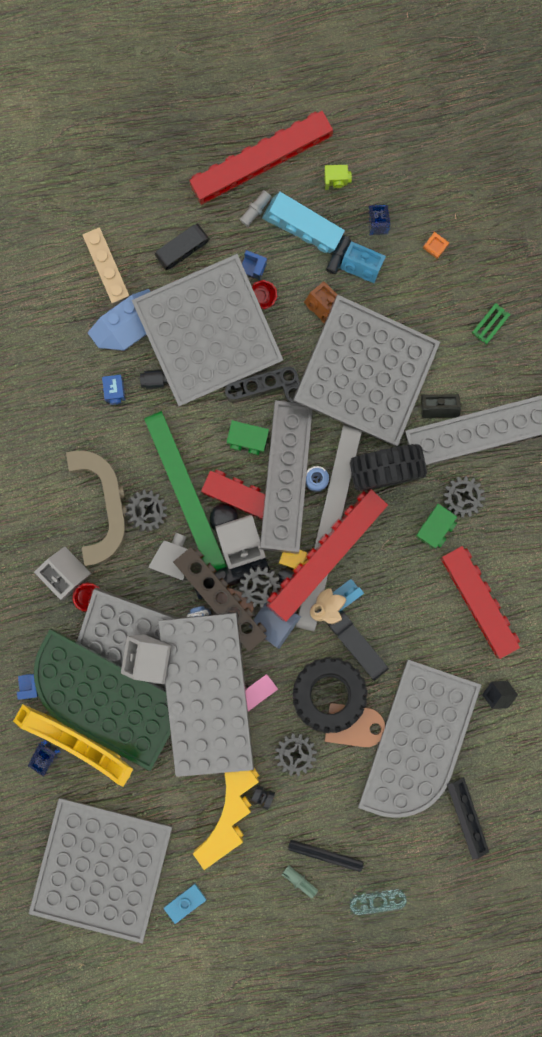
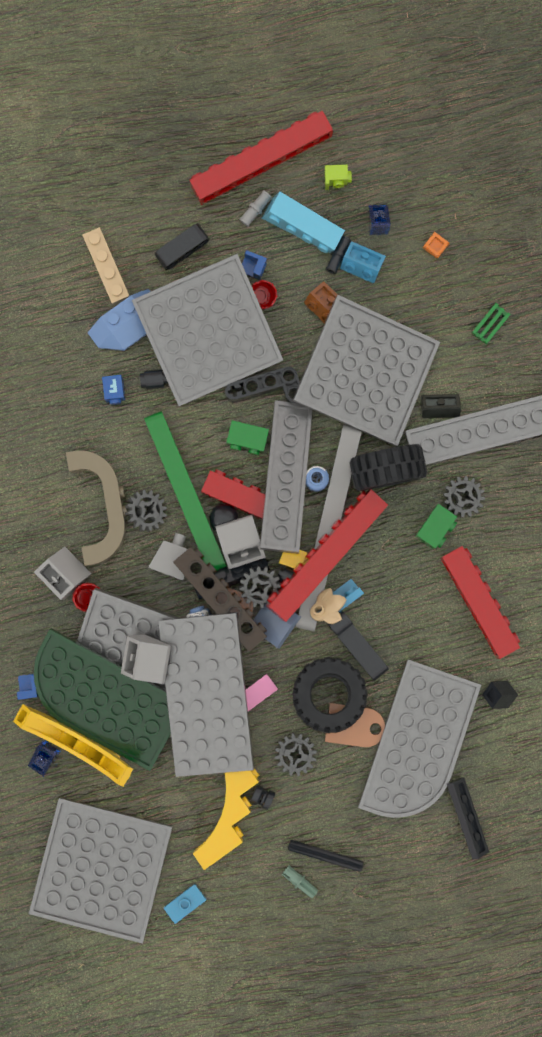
(364, 909): clear light blue beam -> none

